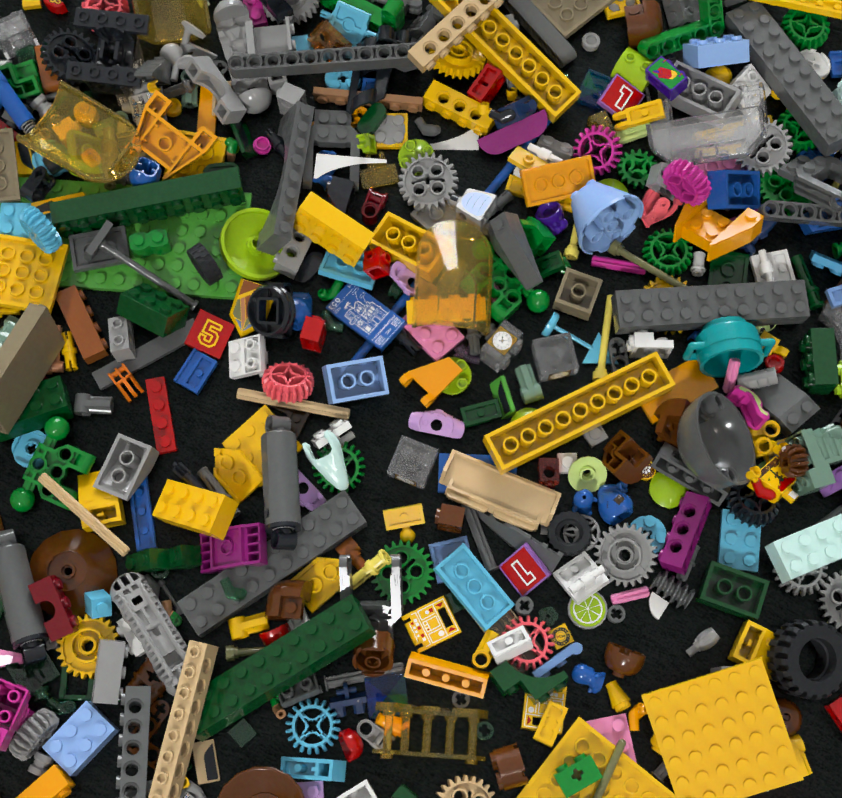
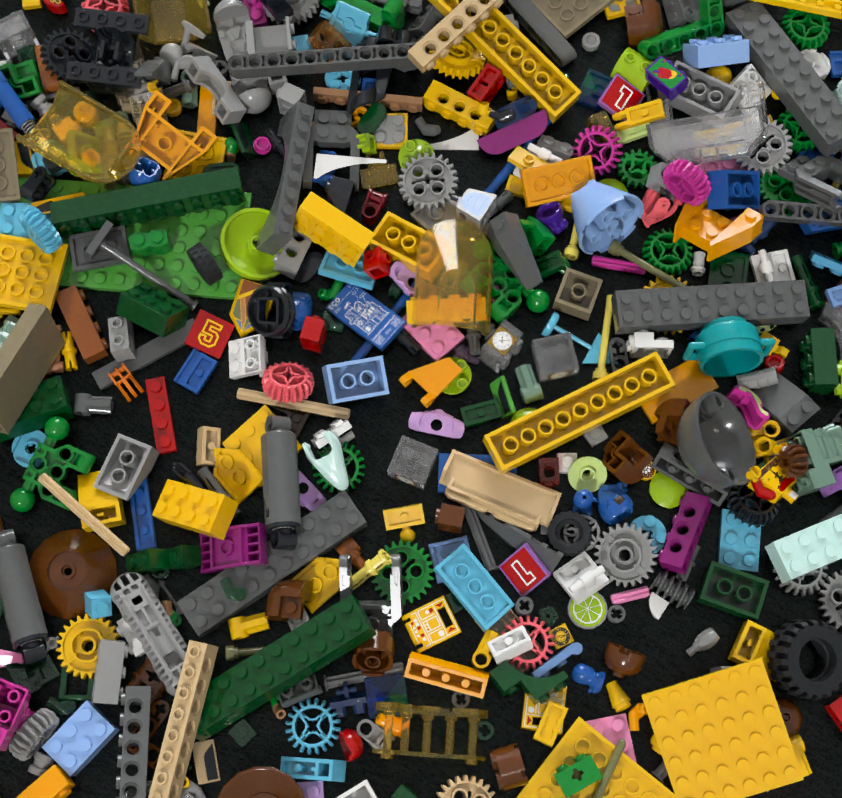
(40, 694): clear green bush -> none
(63, 622): dark red arch -> none
(207, 440): none -> tan slope
(274, 634): red hair -> none
(731, 374): bright pink axle -> none

